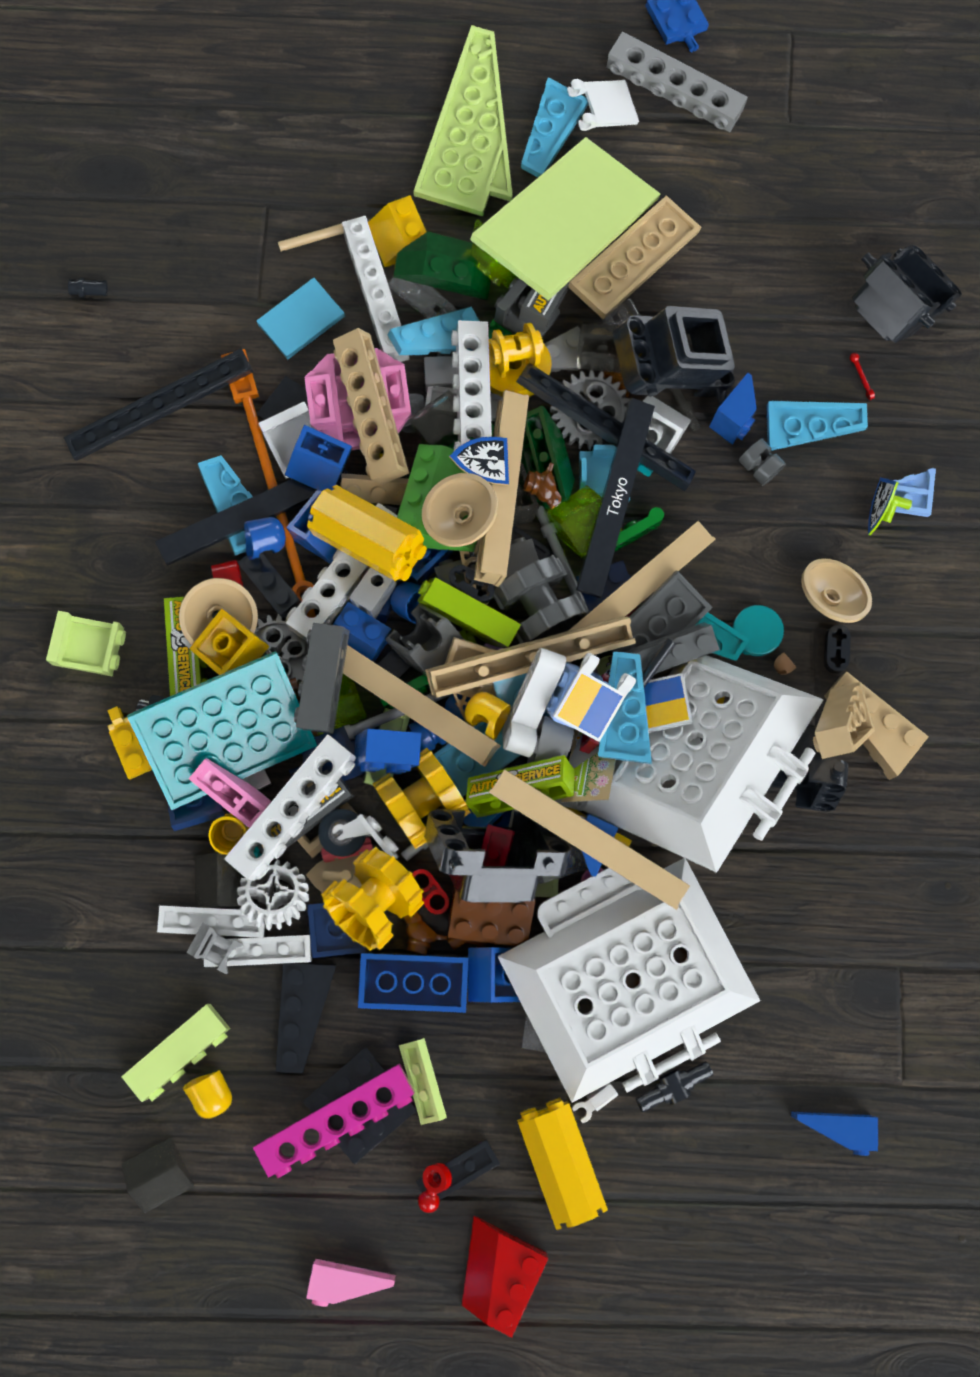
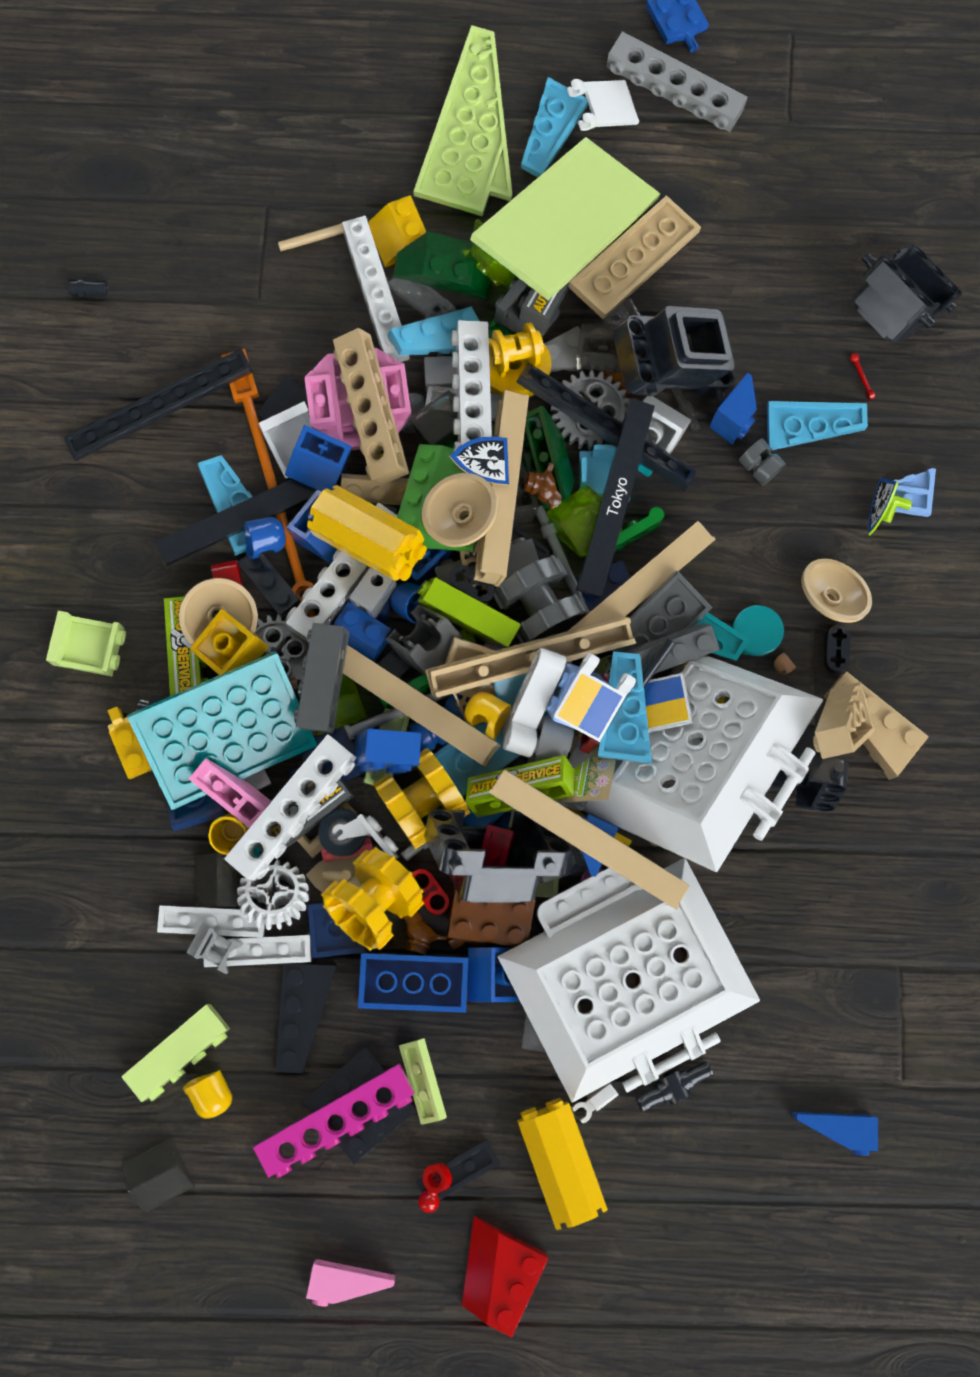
(300, 318): medium azure tile -> none

